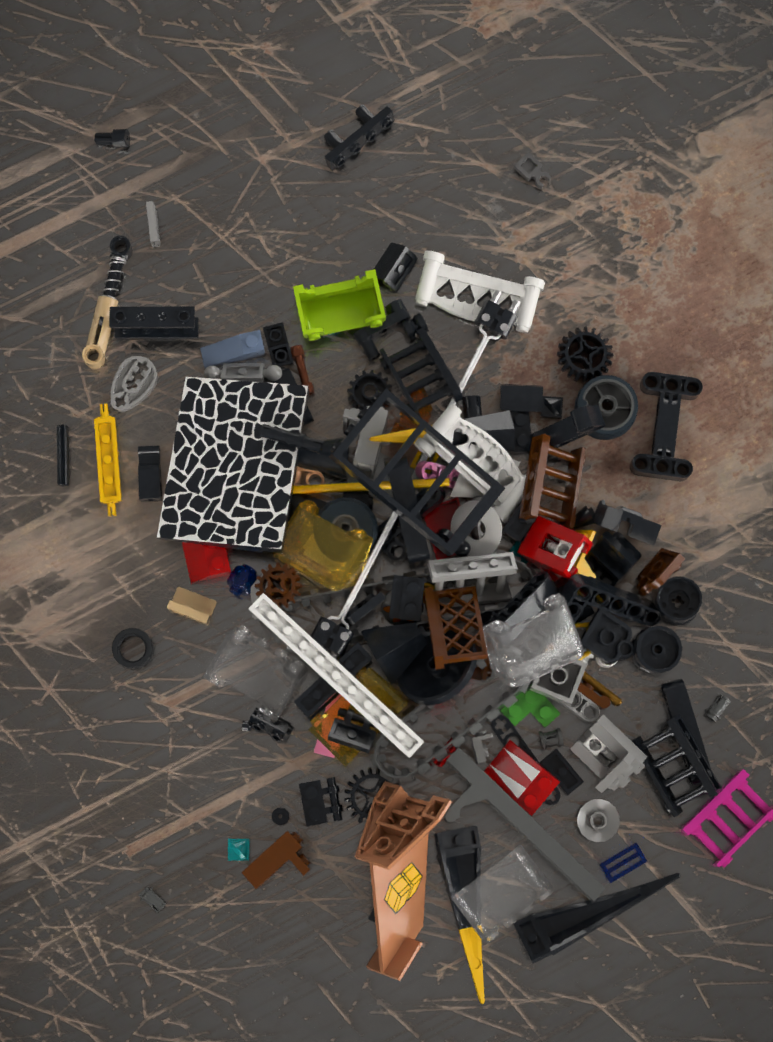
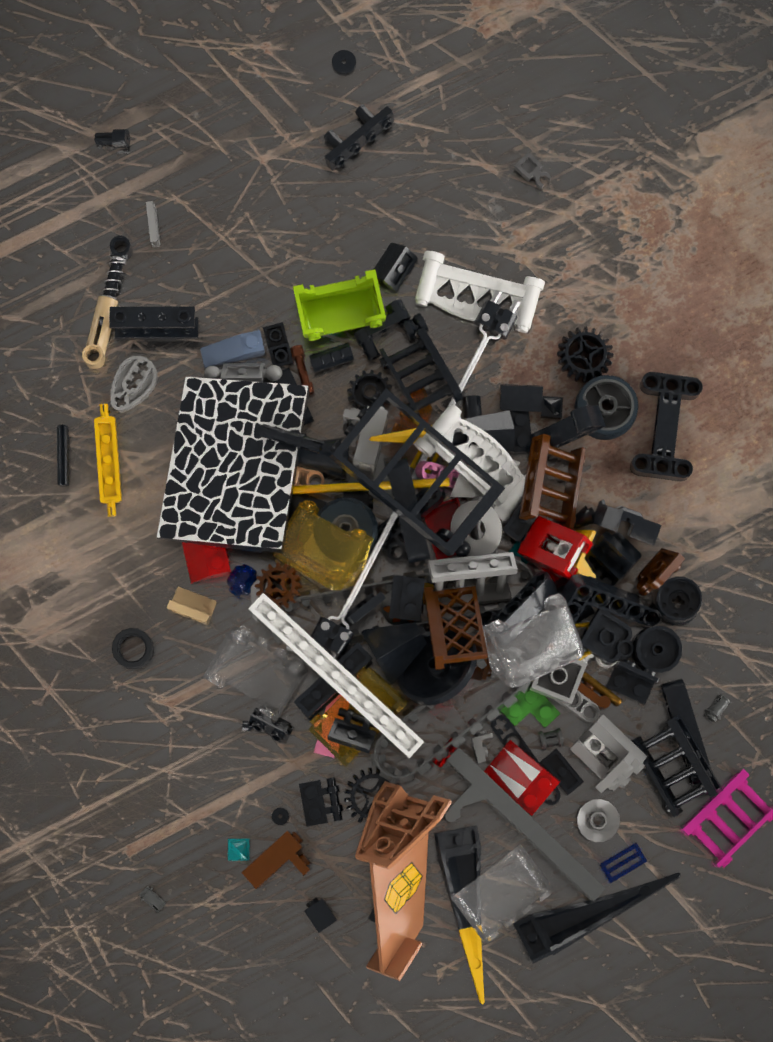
(149, 474): black piece -> none
(320, 914): none -> black brick
(331, 357): none -> black axle
(345, 68): none -> black wheel
(632, 682): none -> black bracket

